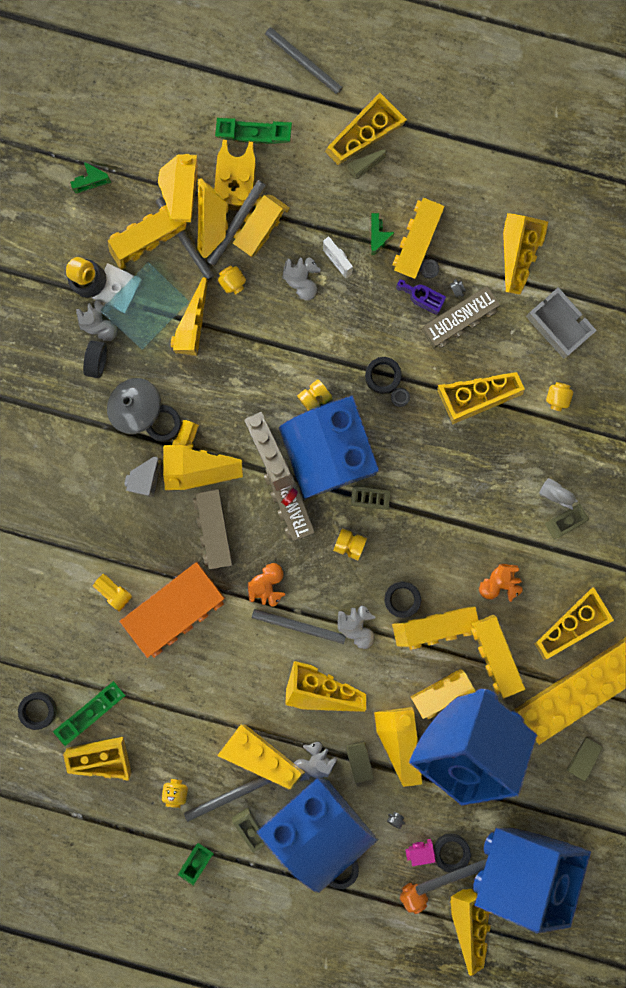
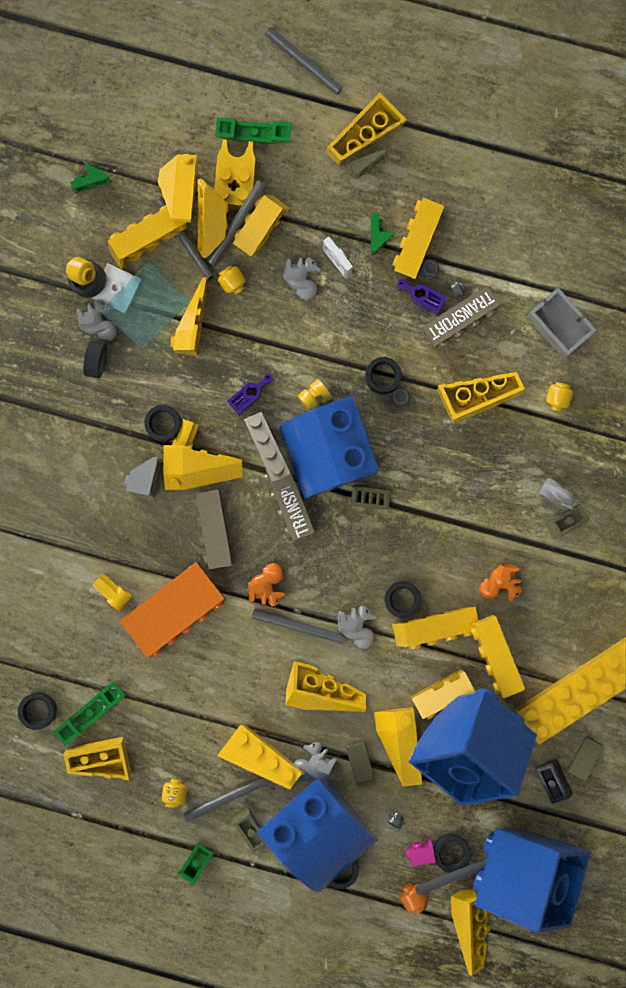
(140, 411): dark grey dish -> none
(247, 401): none -> dark purple piece
(289, 497): red tile -> none
(350, 544): yellow wheel -> none
(521, 242): yellow wedge -> none
(554, 781): none -> black slope
(578, 622): yellow wedge -> none

